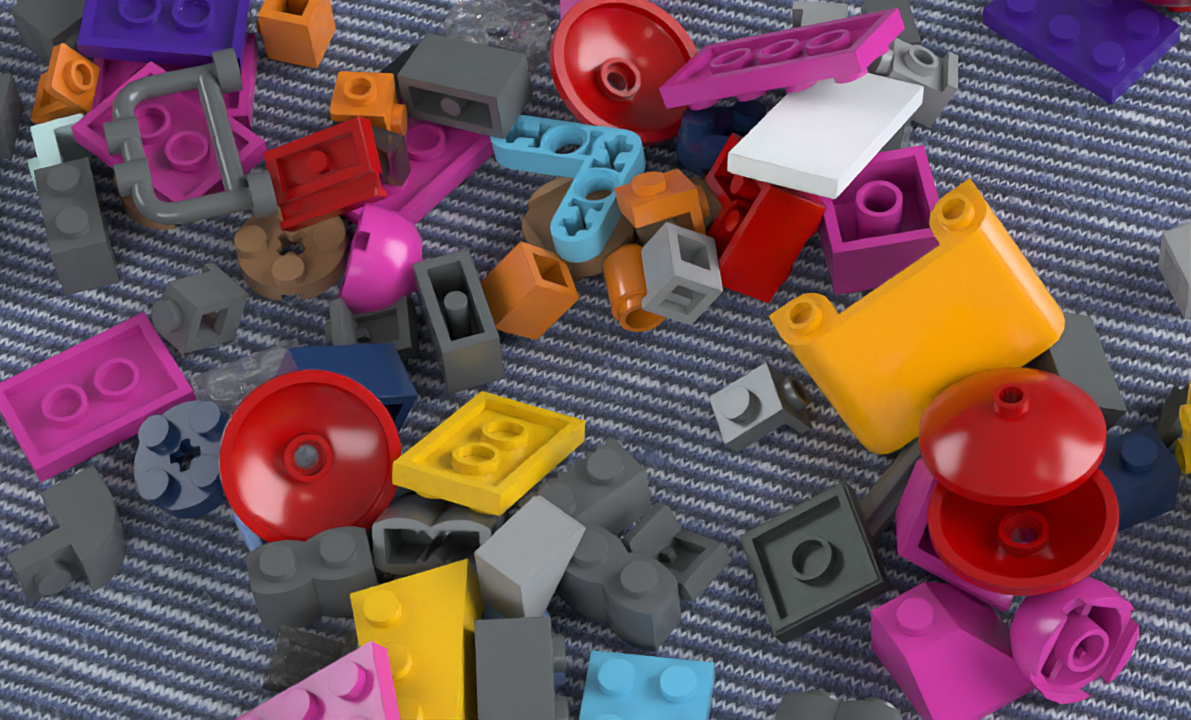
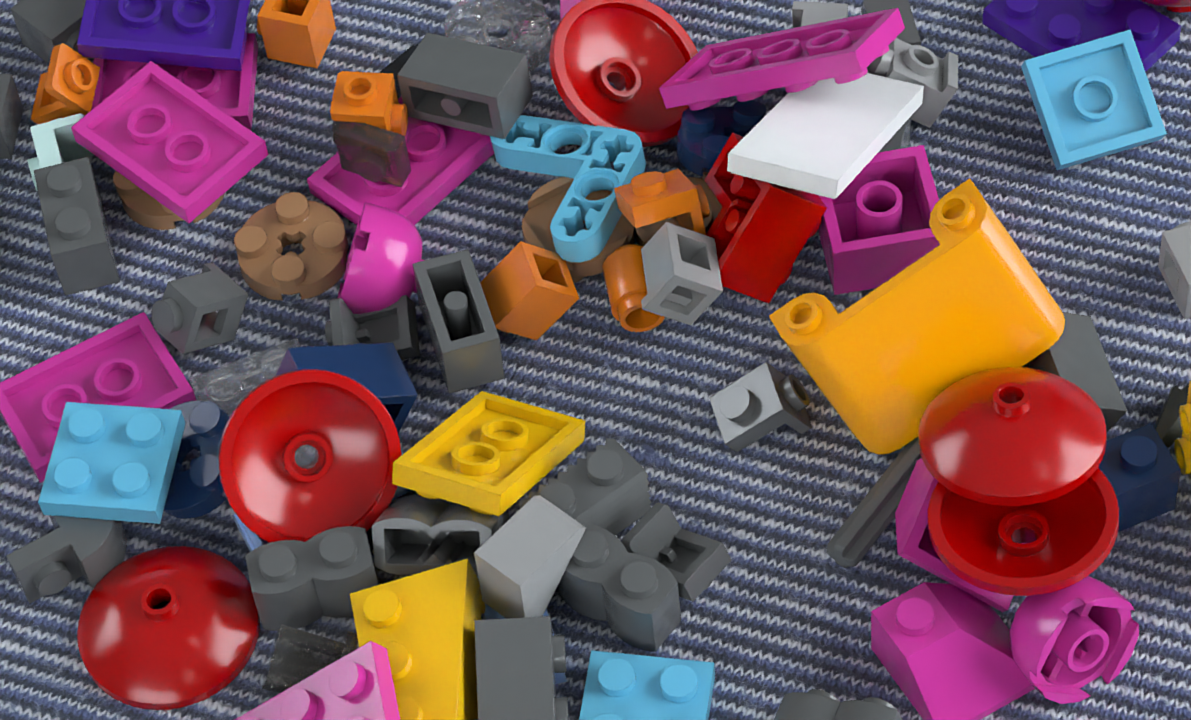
(112, 462): none -> medium azure plate
(134, 174): dark grey bar -> none
(172, 652): none -> red dish
(325, 174): red plate -> none
(814, 562): pearl dark grey tile -> none
(1093, 99): none -> medium azure plate

